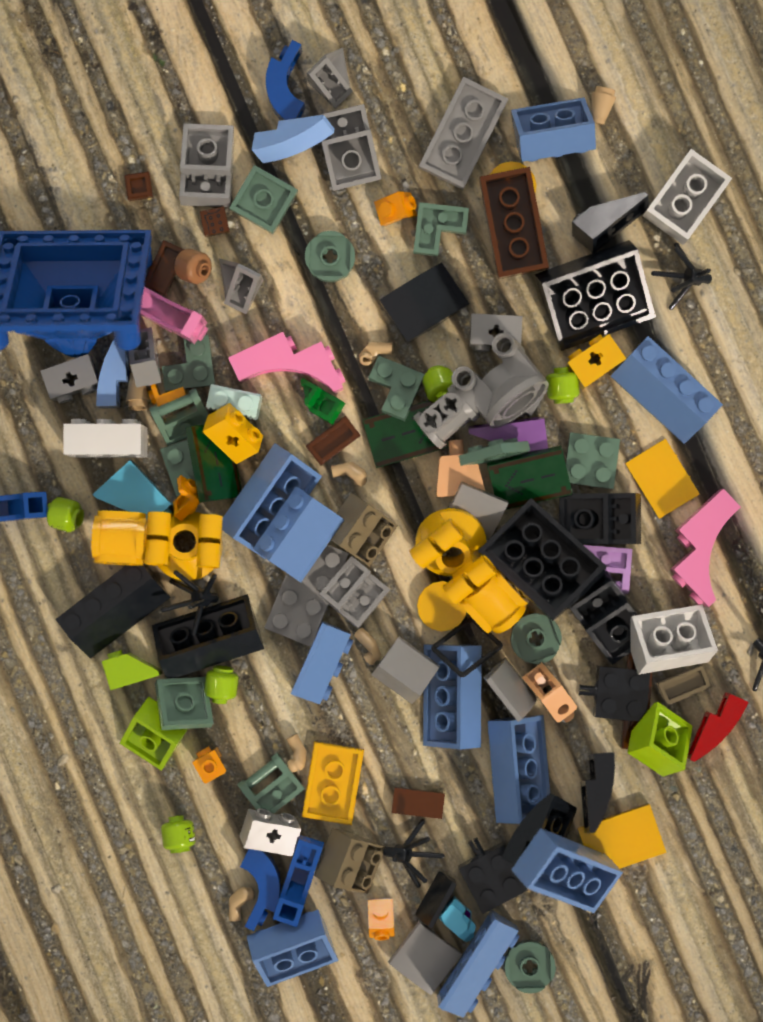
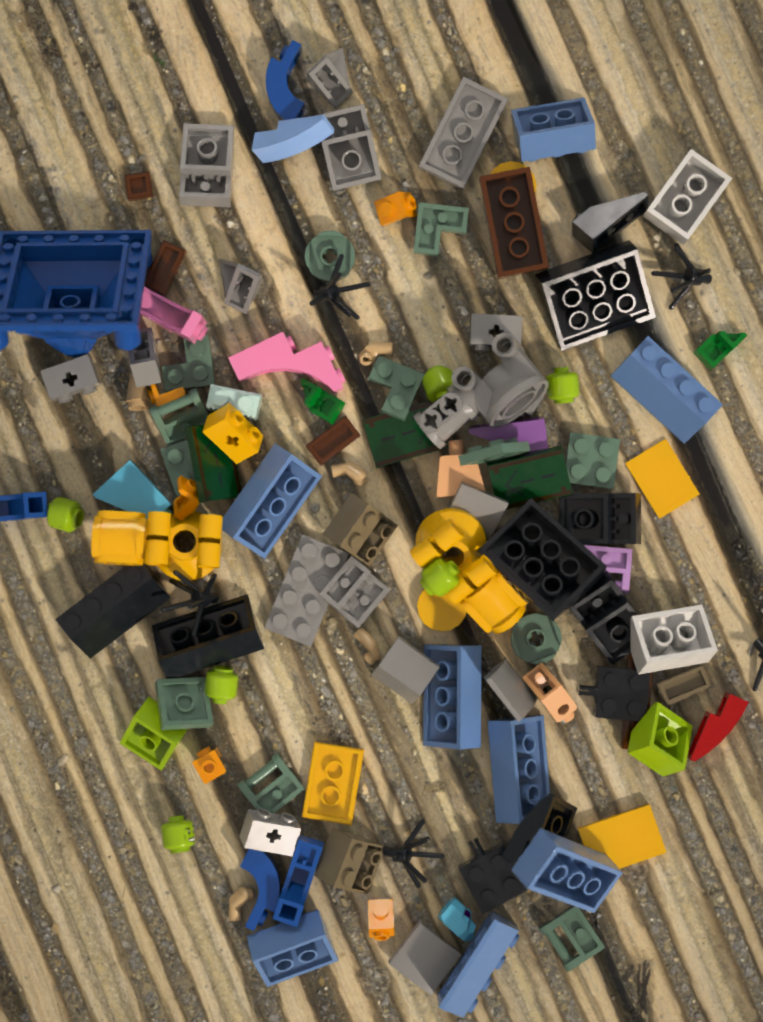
(105, 439): white brick -> none
(113, 372): light blue slope -> none
(127, 669): lime slope -> none
(192, 266): medium nougat head -> none
(214, 221): reddish brown tile -> none
(263, 199): sand green plate -> none
(298, 534): medium blue slope -> none
(299, 753): tan arm -> none
(322, 663): medium blue slope -> none
(331, 292): none -> black plant
(418, 802): reddish brown tile -> none
(424, 302): black slope -> none
(435, 899): black slope -> none
(439, 577): none -> lime head
(462, 674): black piece -> none
(540, 976): sand green plate -> none
(579, 933): none -> sand green plate
(597, 790): black slope -> none
(602, 103): tan cone -> none
(609, 356): yellow brick -> none
(700, 534): bright pink arch -> none
(717, 347): none -> green slope

